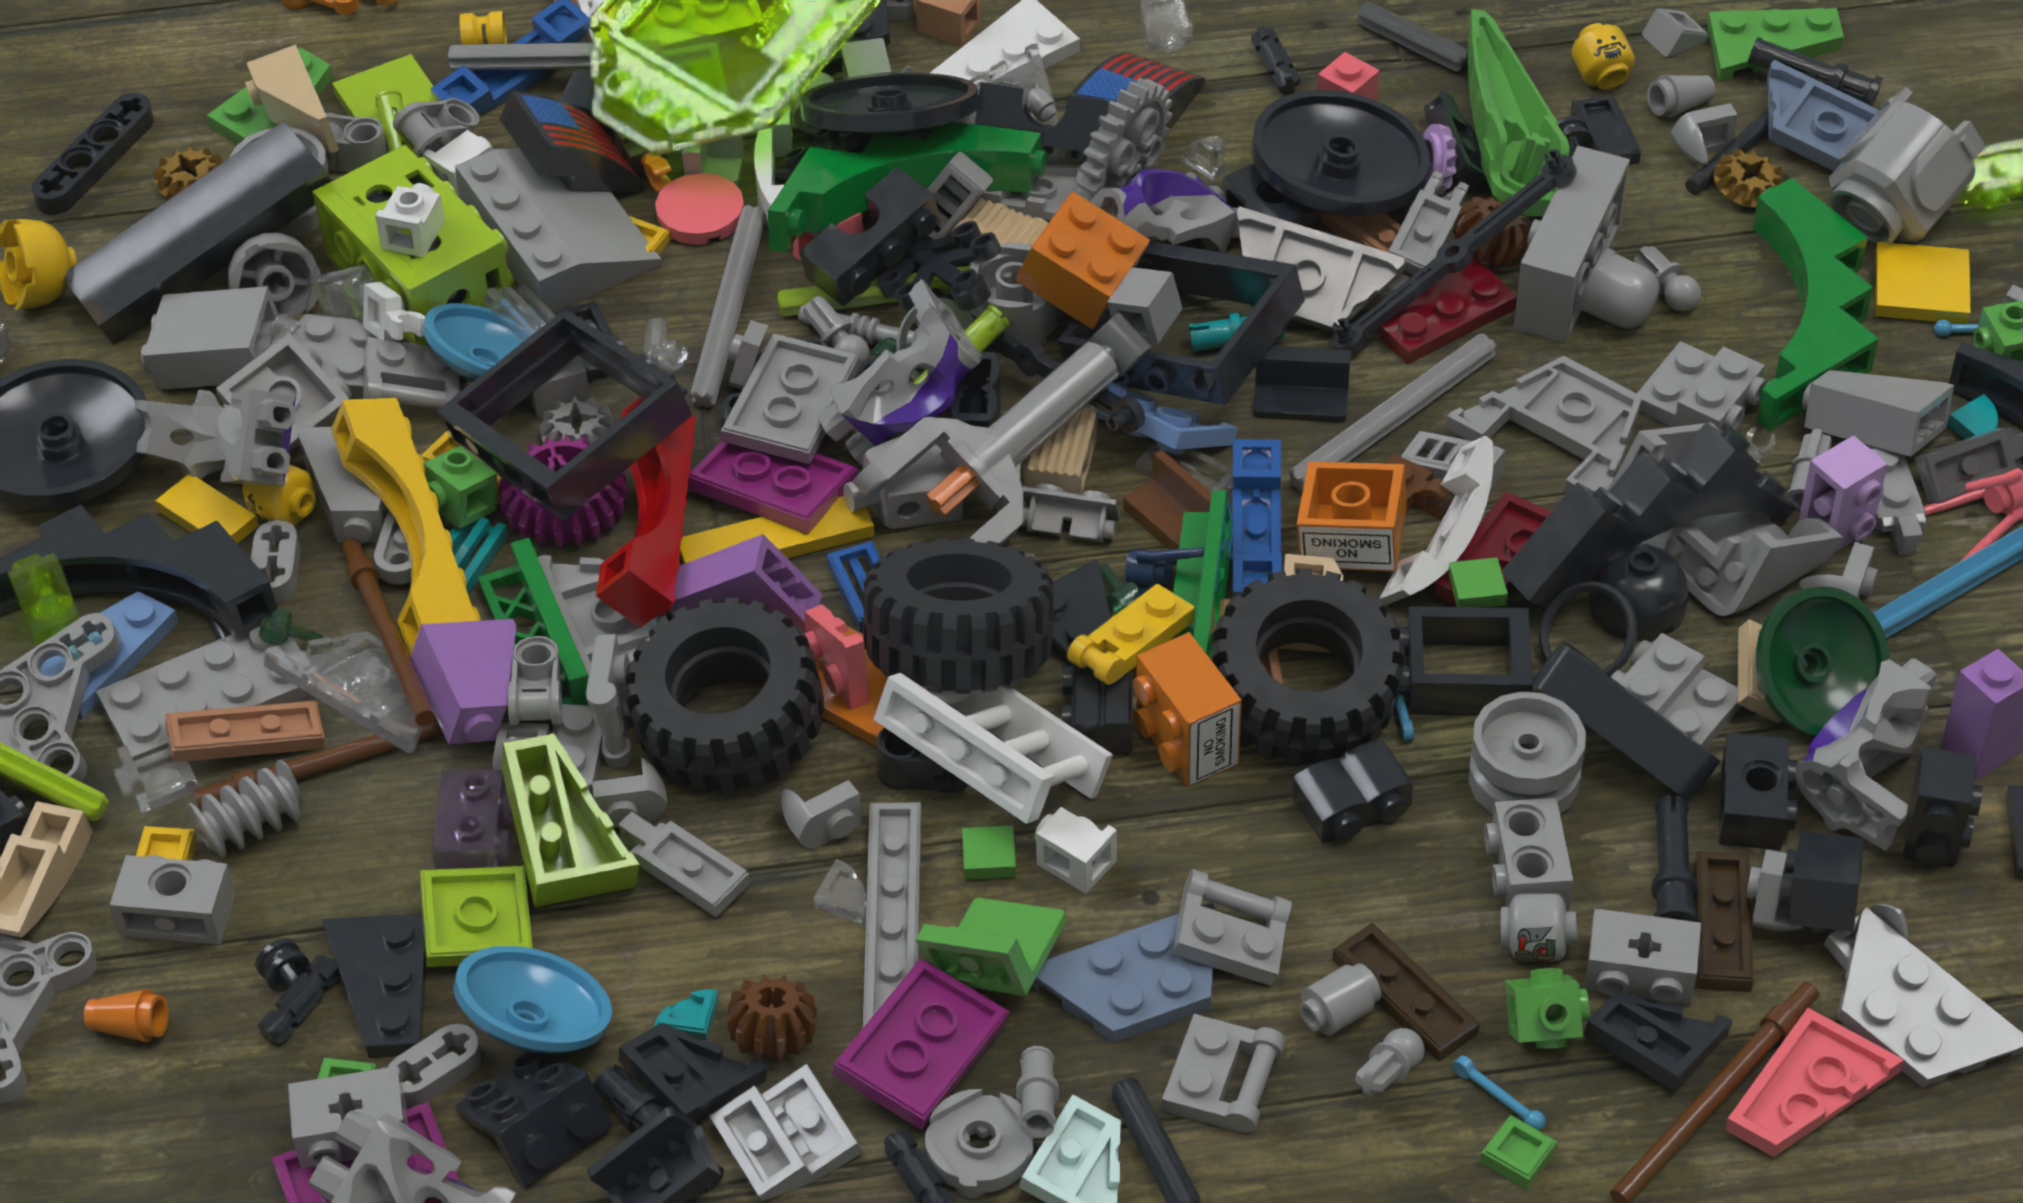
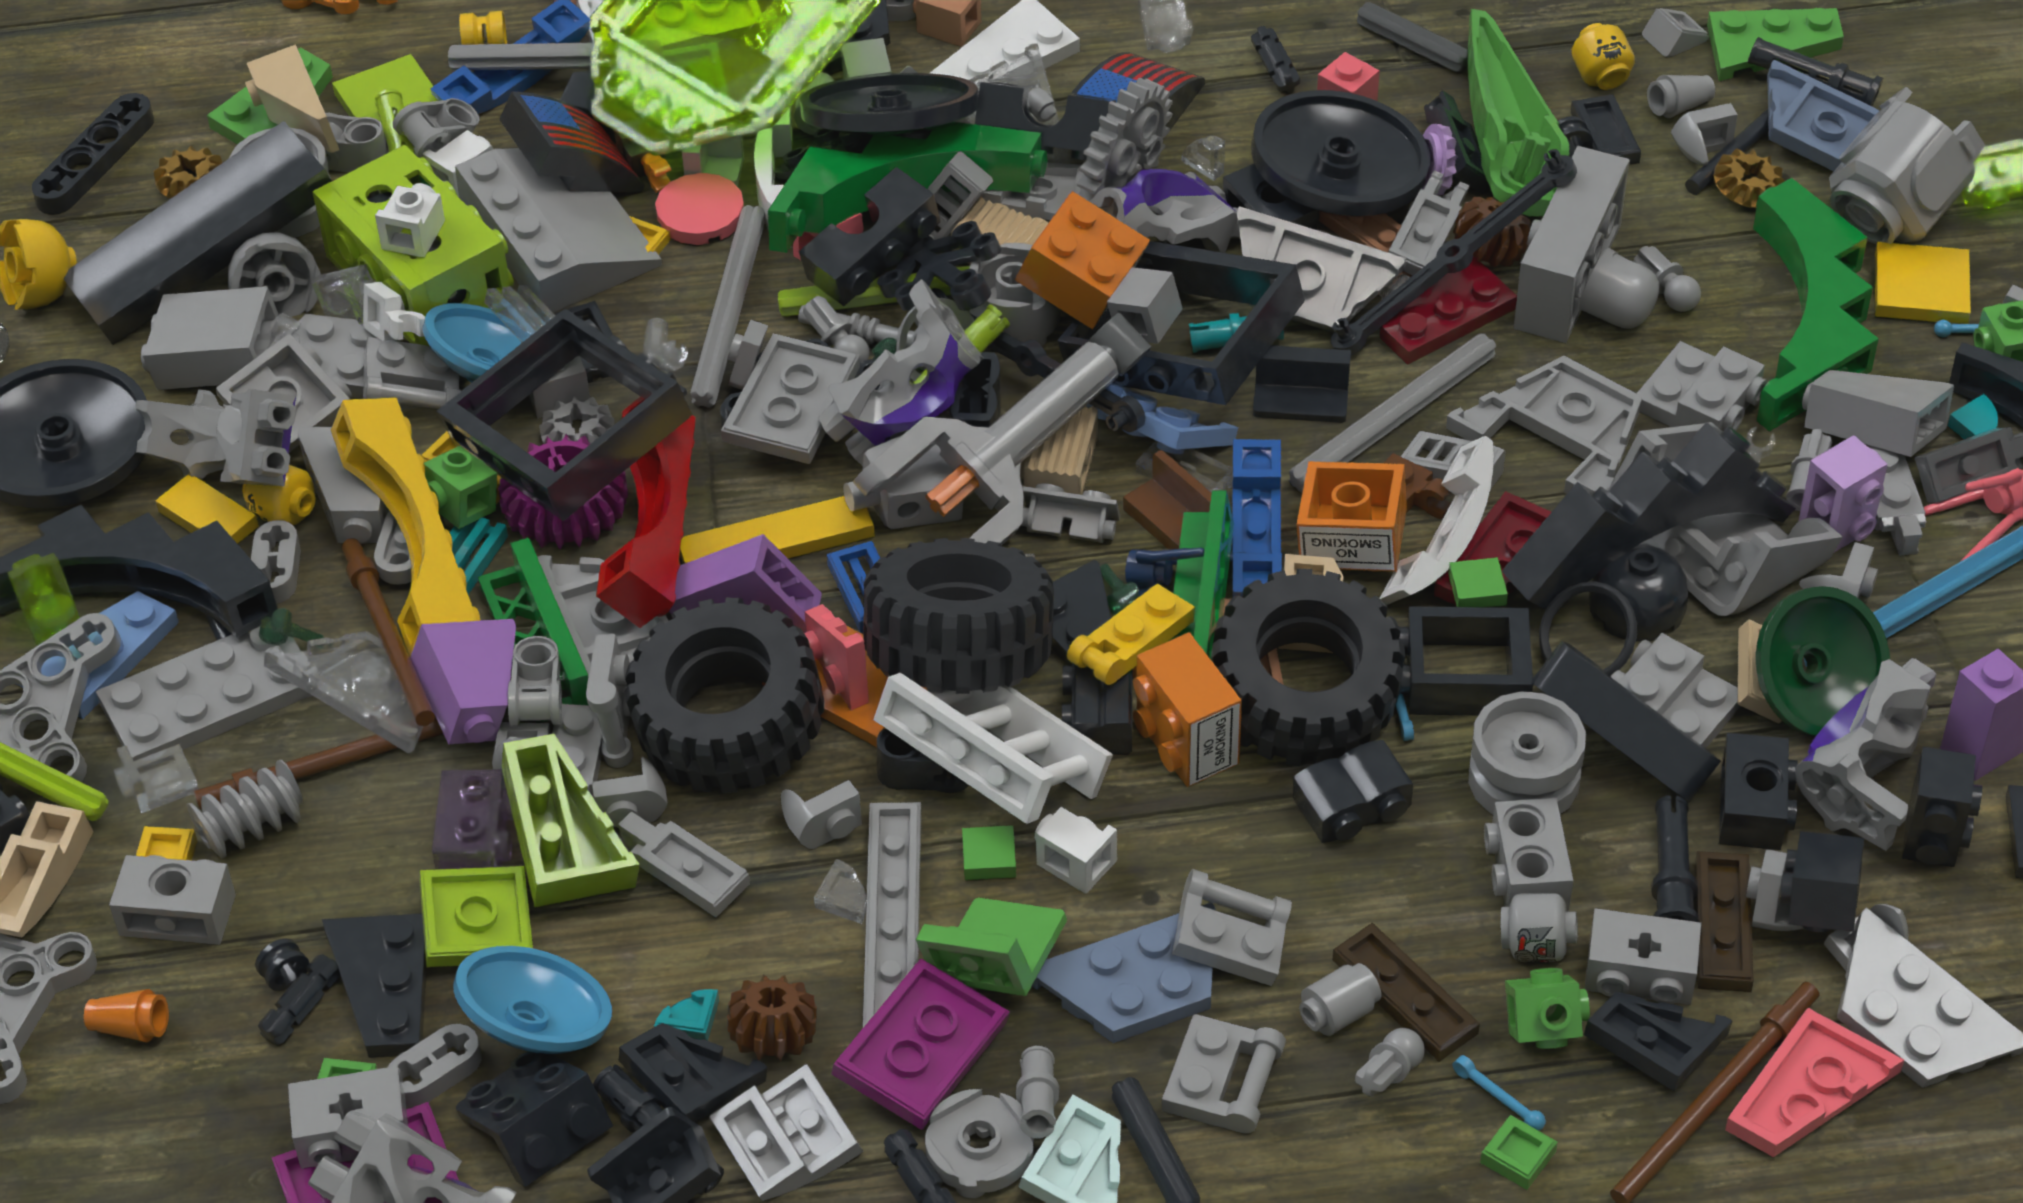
(244, 731): nougat tile -> none
(772, 485): magenta tile -> none

